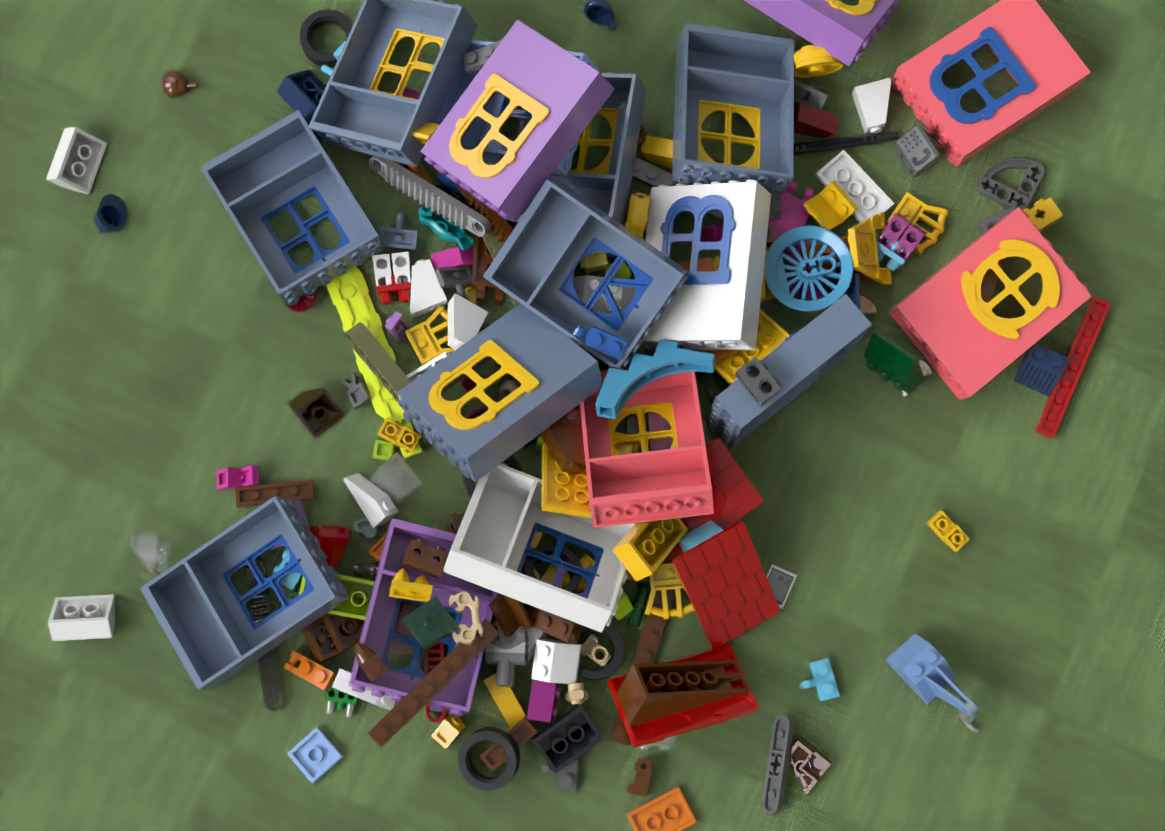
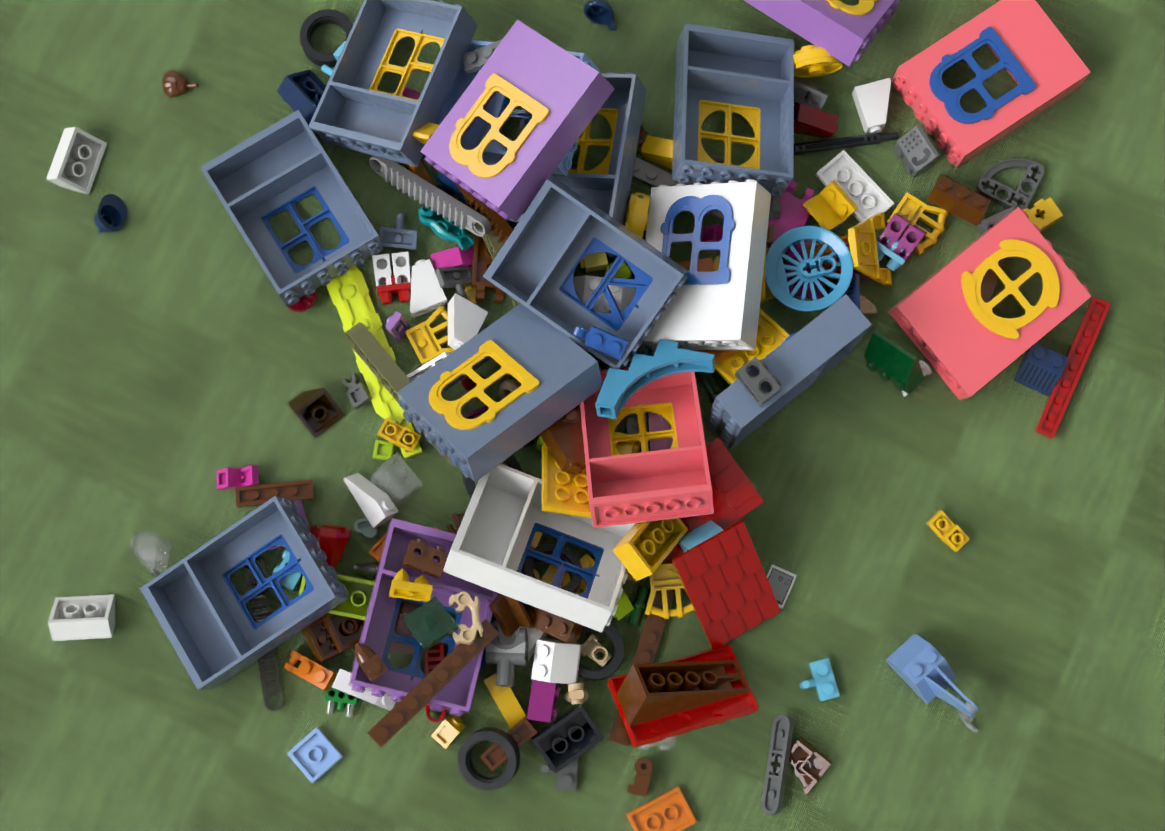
(959, 199): none -> reddish brown slope

